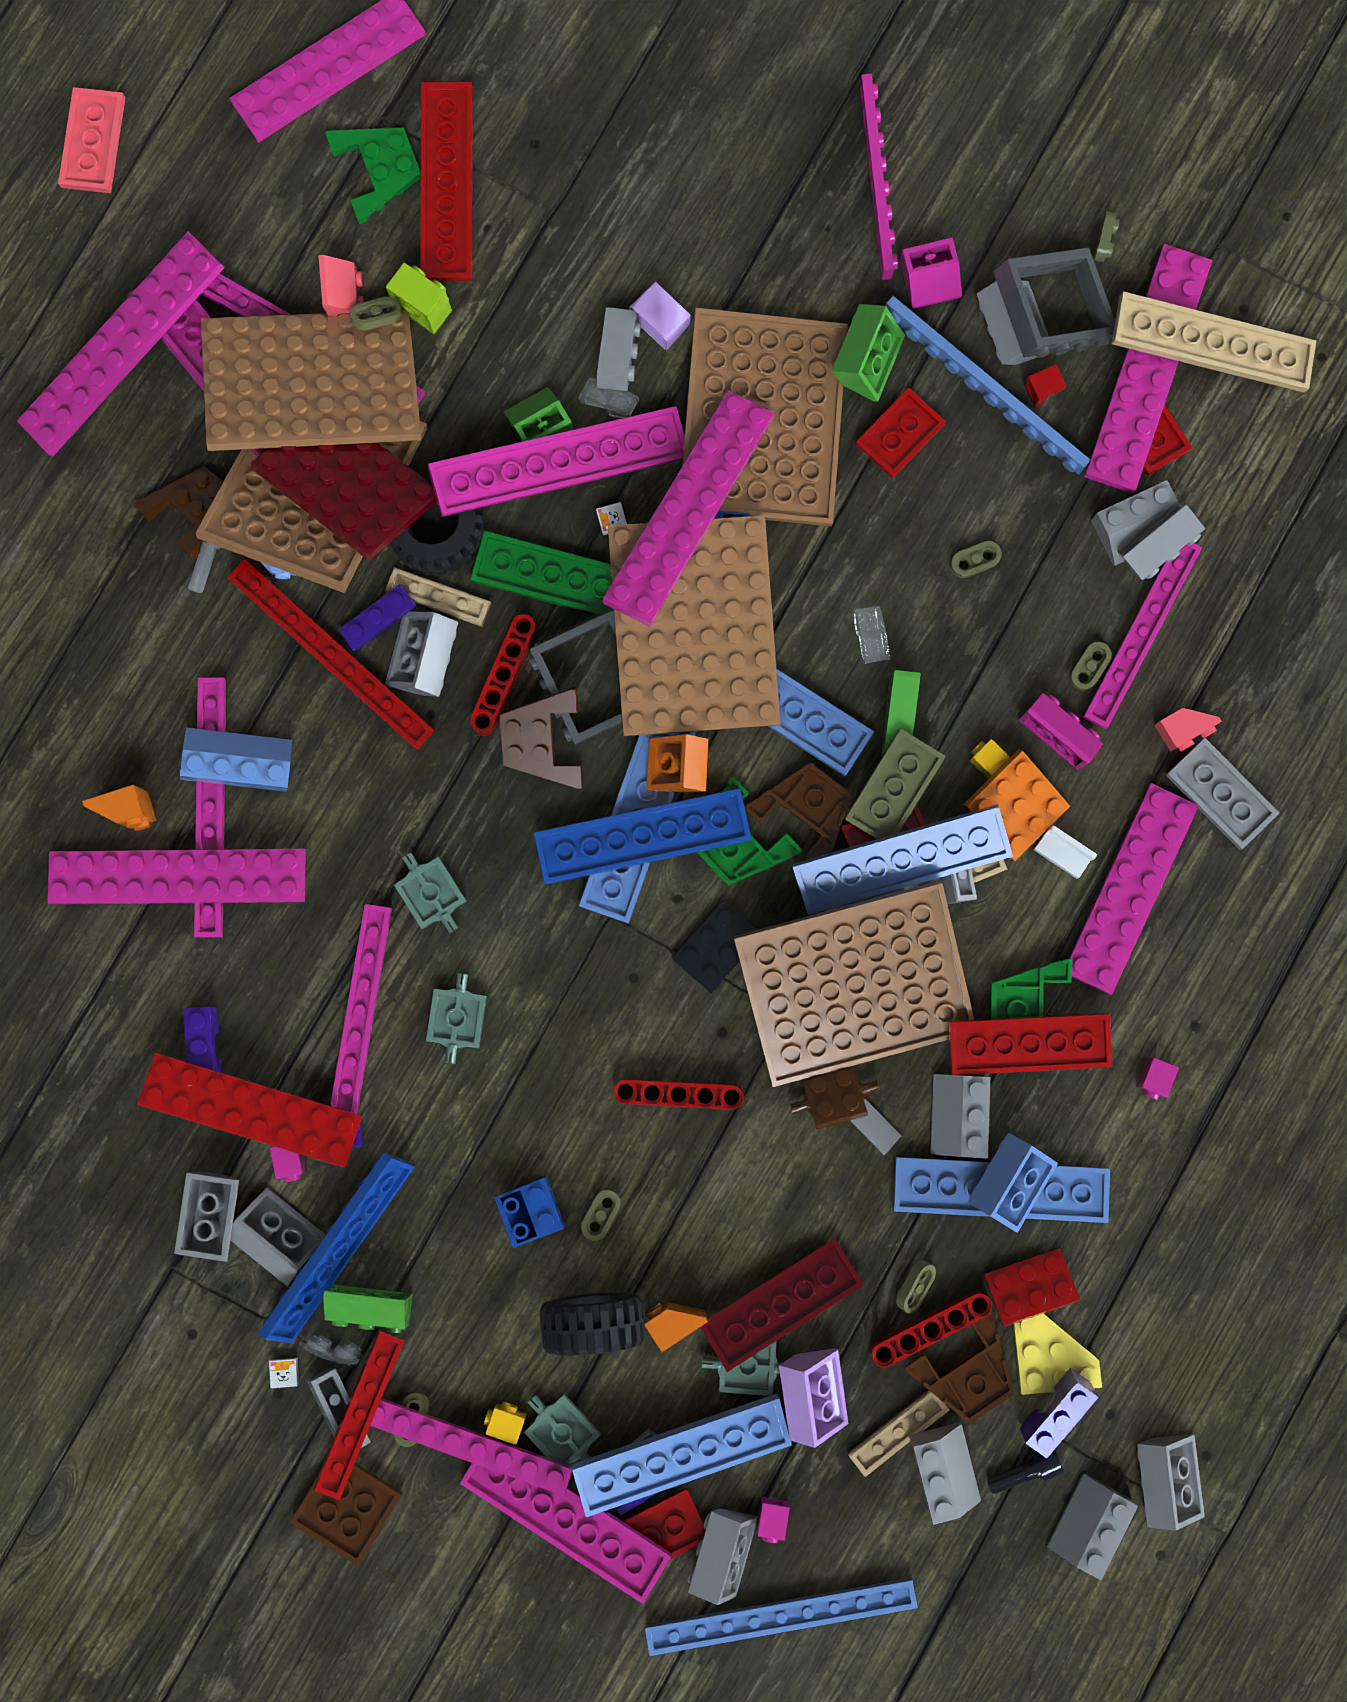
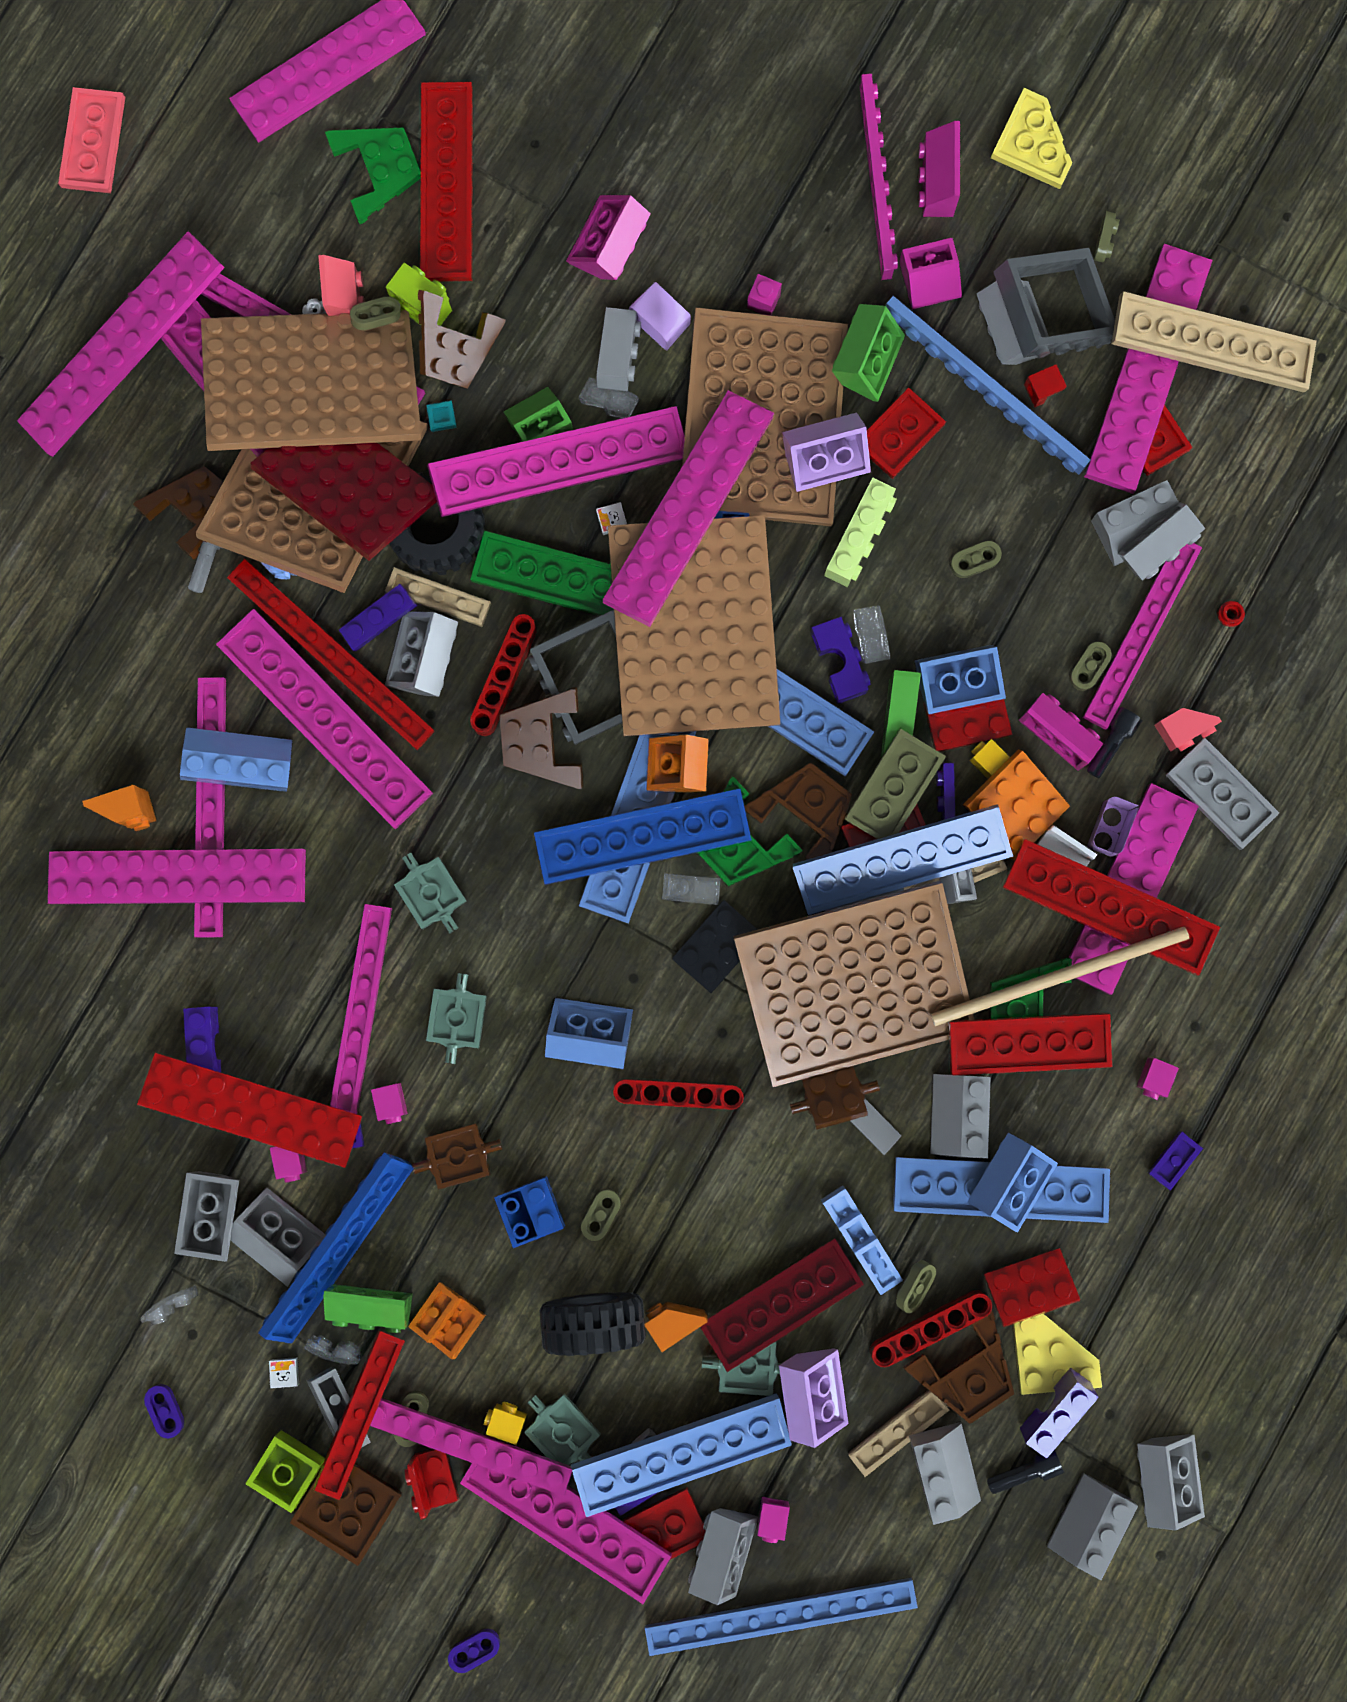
(159, 1312): none -> clear slope
(161, 1411): none -> dark purple plate
(285, 1471): none -> lime brick
(313, 304): none -> white plate
(324, 719): none -> dark pink plate
(389, 1103): none -> dark pink brick
(431, 1481): none -> red bracket
(441, 416): none -> teal tile
(447, 1320): none -> orange slope
(448, 353): none -> wing
(457, 1156): none -> reddish brown plate
(475, 1651): none -> dark purple plate
(588, 1033): none -> medium blue slope
(609, 236): none -> dark pink slope
(691, 888): none -> clear slope
(764, 295): none -> dark pink brick
(827, 451): none -> lavender slope
(834, 638): none -> dark purple arch
(860, 531): none -> yellowish green brick
(861, 1240): none -> light blue slope
(940, 171): none -> dark pink slope
(946, 802): none -> dark purple plate
(960, 679): none -> medium blue slope
(968, 725): none -> red plate
(1033, 141): none -> light yellow plate
(1060, 976): none -> tan piece
(1108, 905): none -> red plate
(1123, 727): none -> black piece
(1123, 827): none -> lavender piece
(1175, 1160): none -> dark purple plate
(1236, 608): none -> red plate

